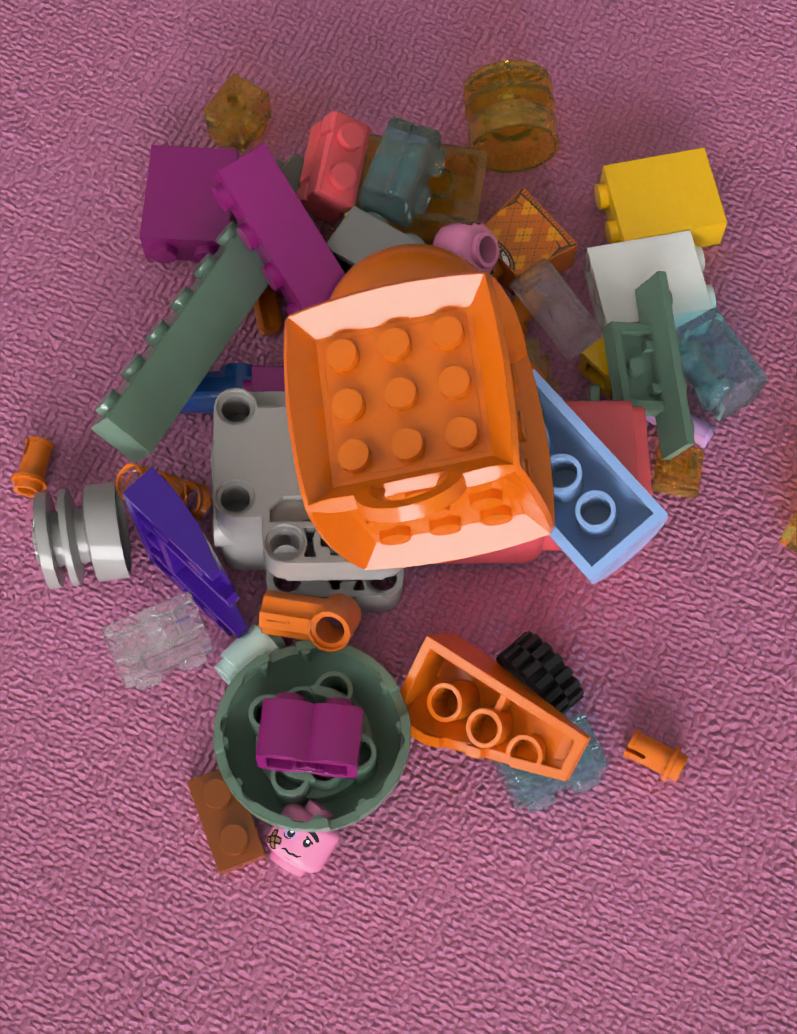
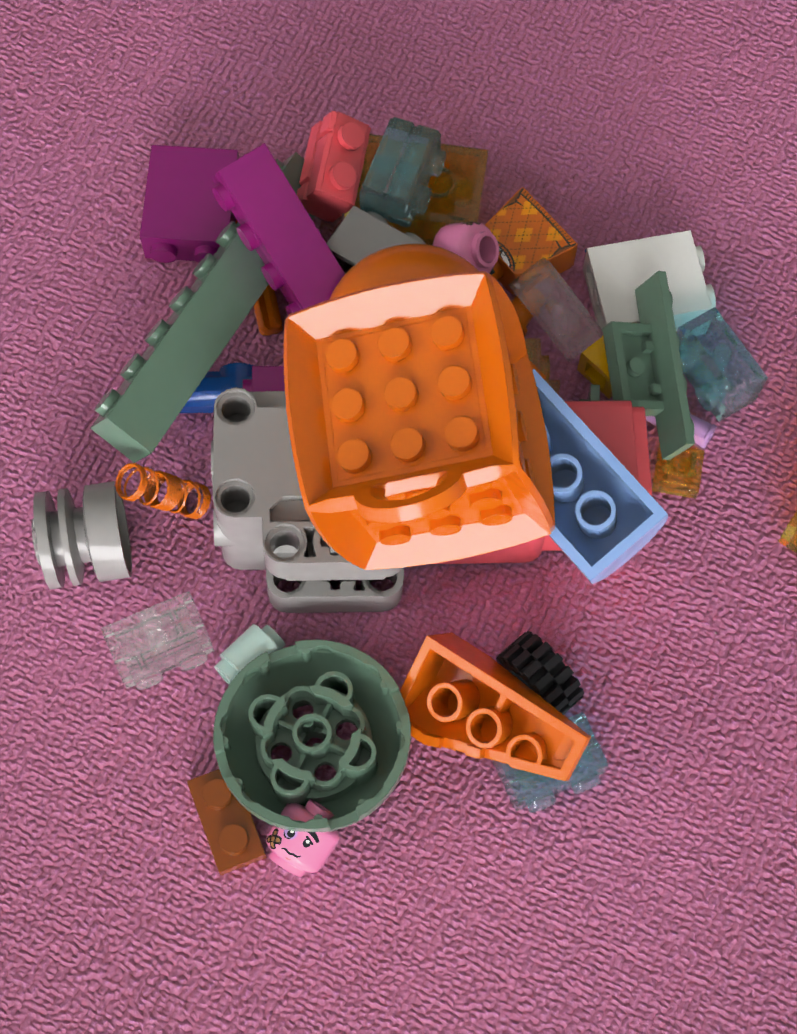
(33, 467): orange pin -> none
(182, 550): dark purple wedge -> none
(238, 113): clear yellow brick -> none
(306, 619): orange piece -> none
(310, 736): magenta brick -> none
(511, 115): clear yellow wheel -> none
(656, 755): orange pin -> none
(661, 198): yellow brick -> none

